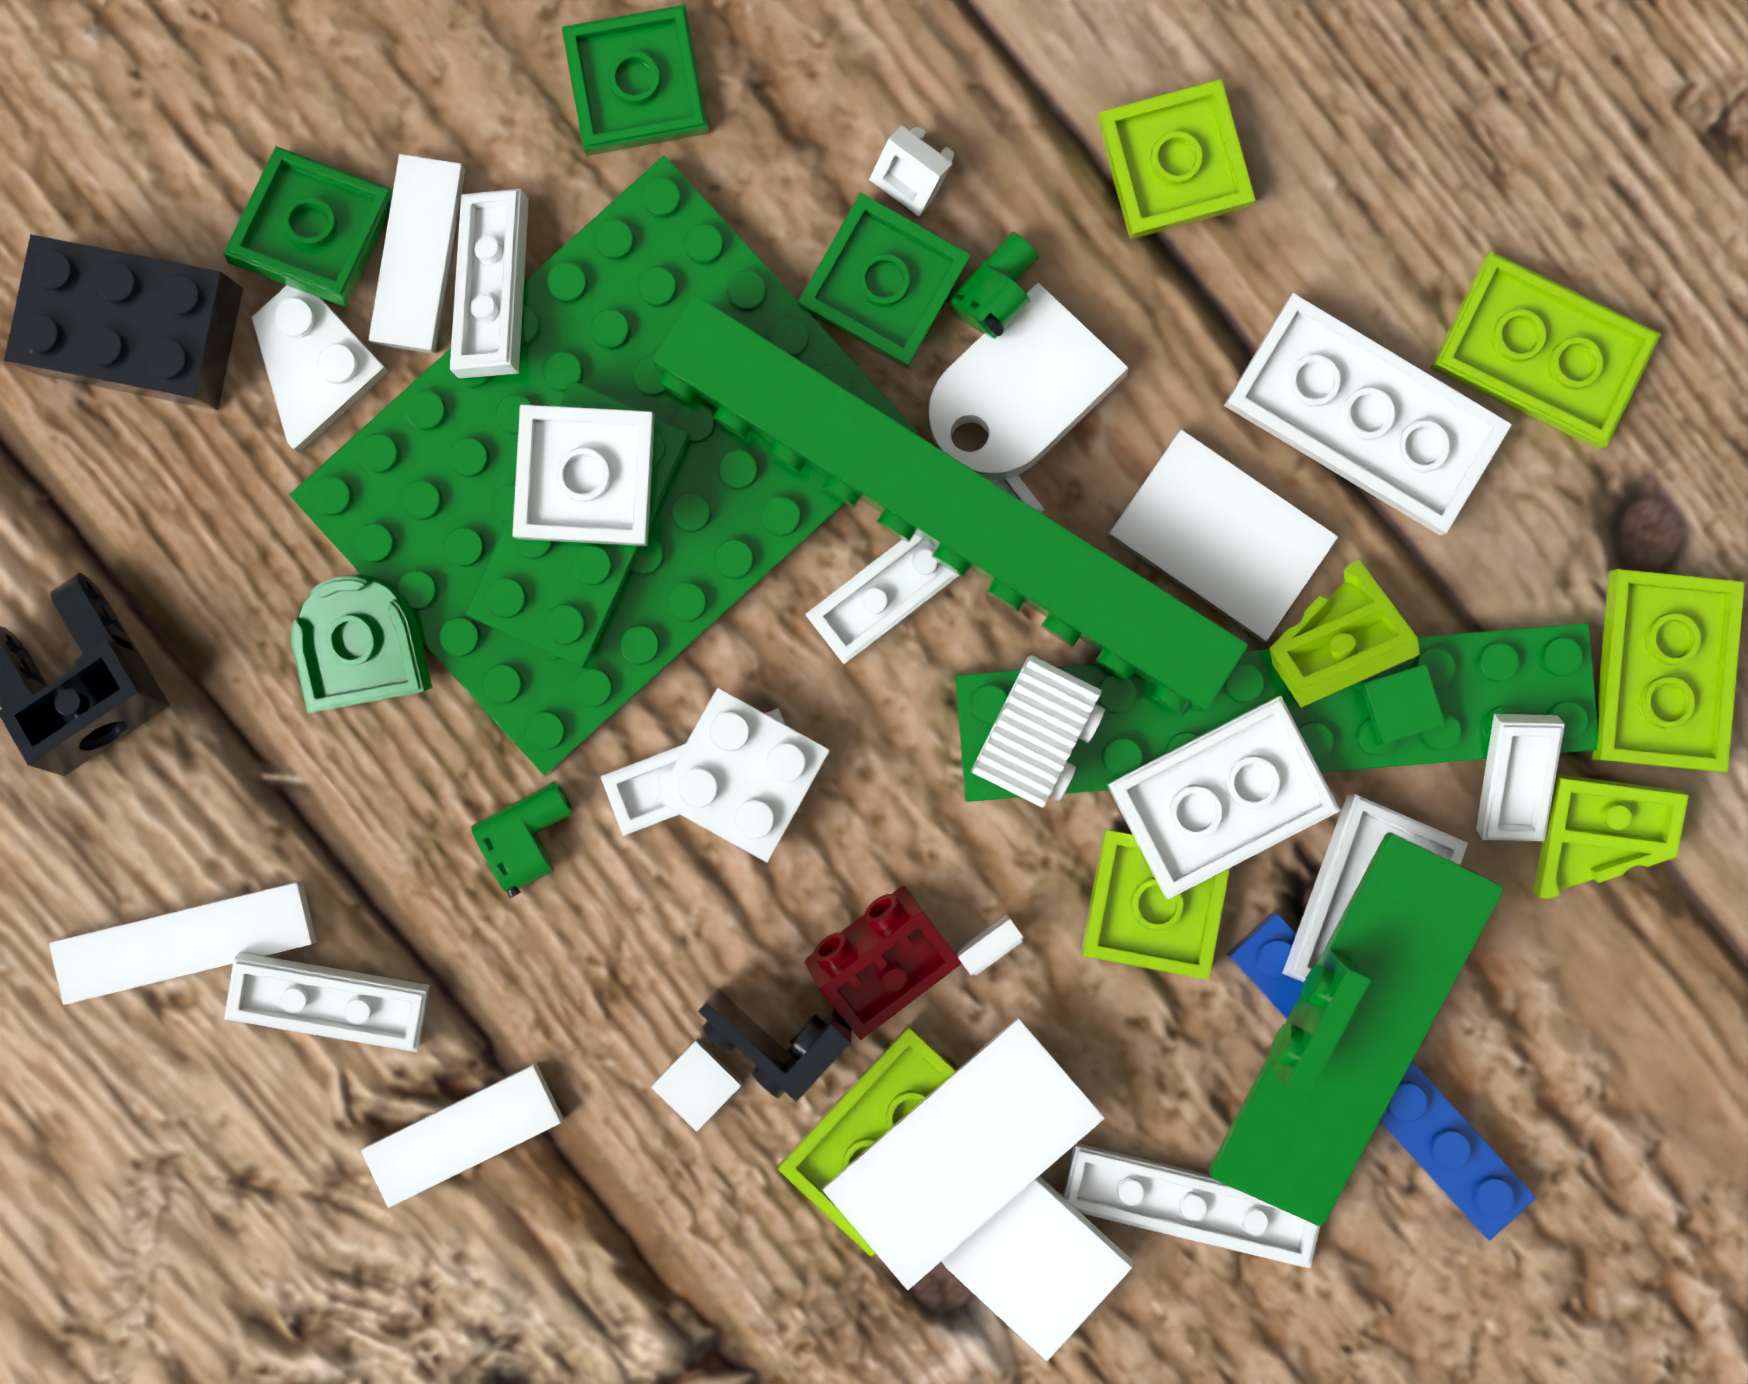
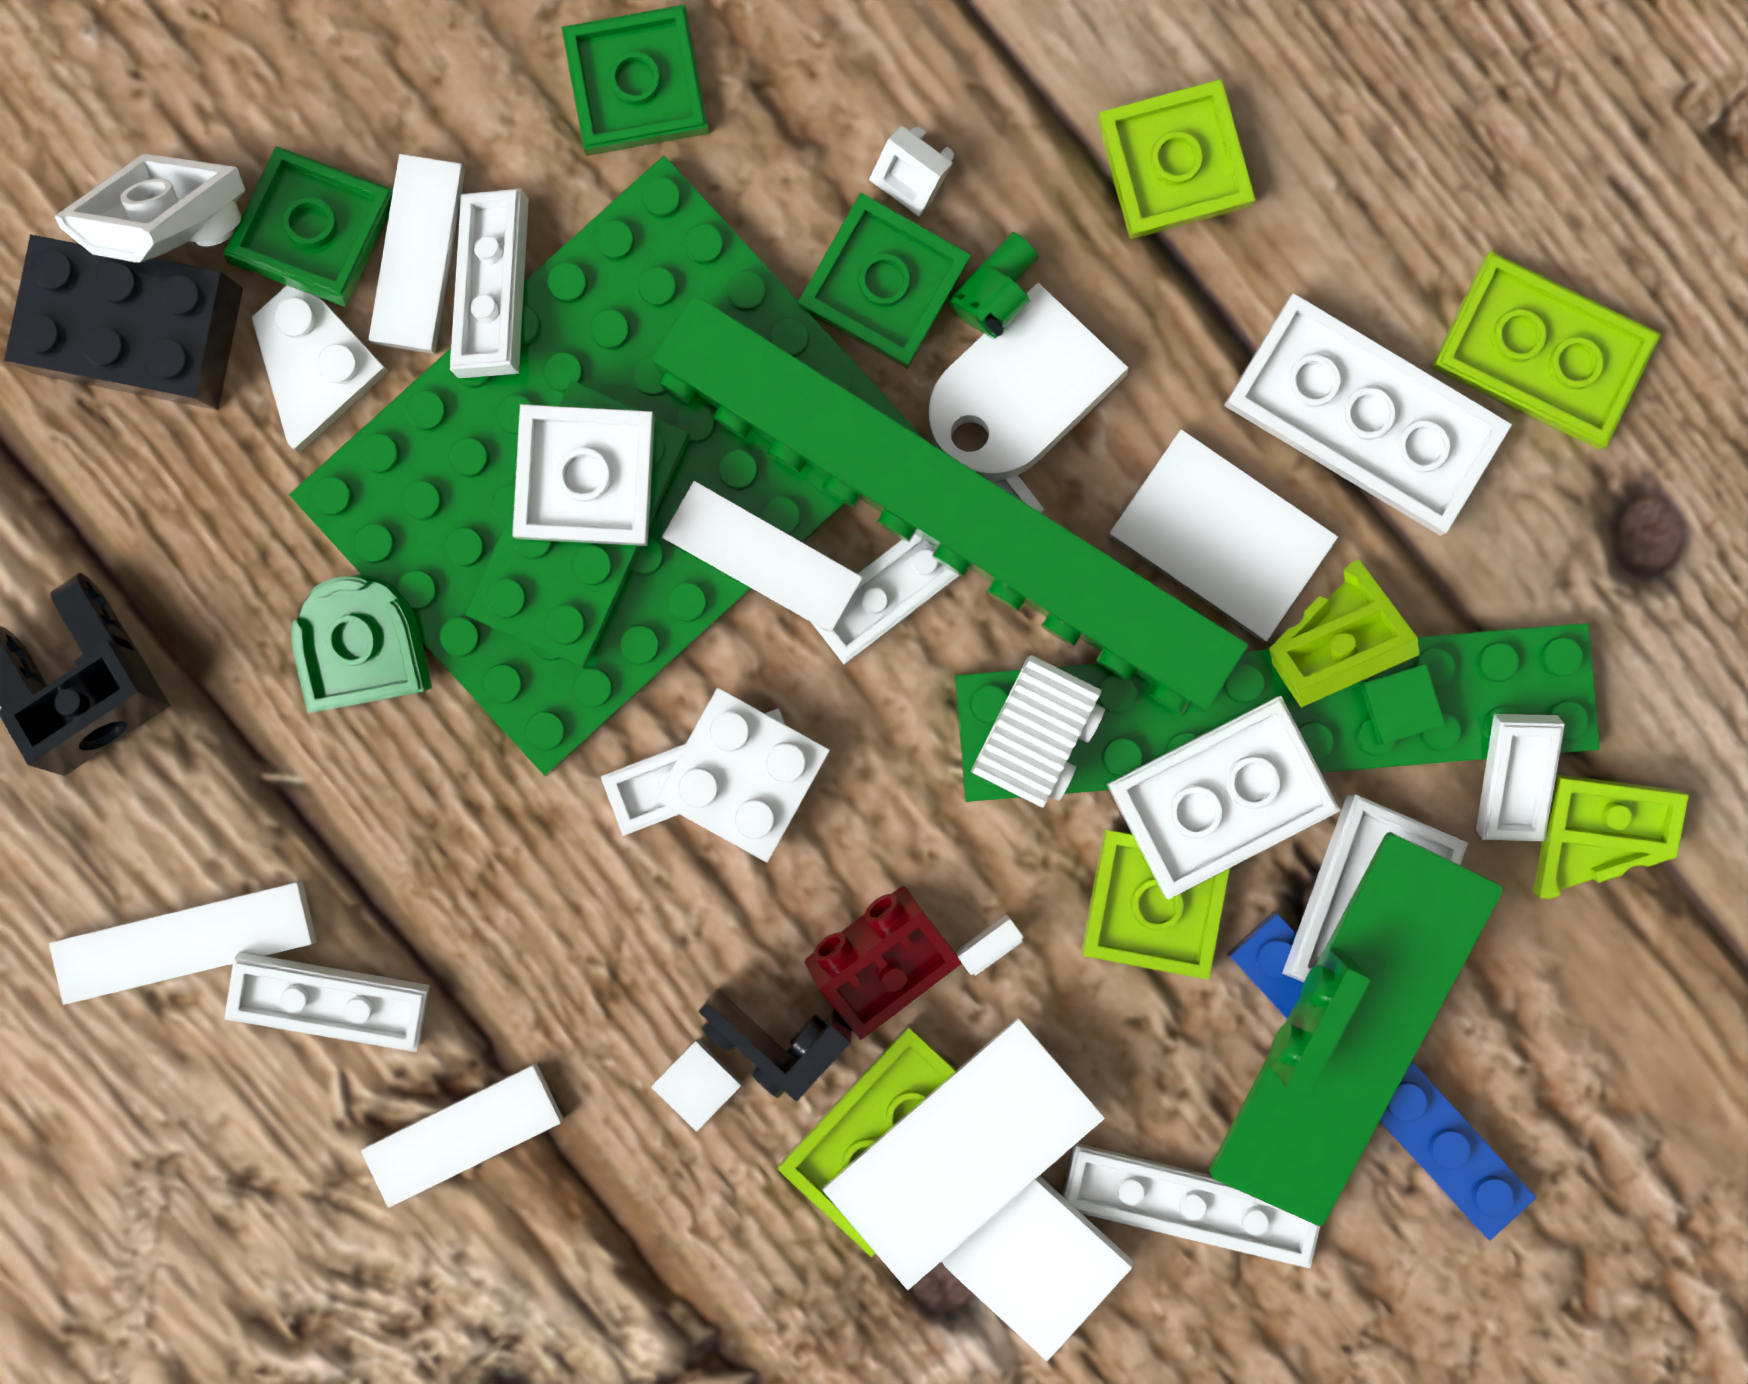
(156, 208): none -> white slope
(511, 838): green piece -> none
(762, 556): none -> white tile
(1668, 670): lime plate -> none

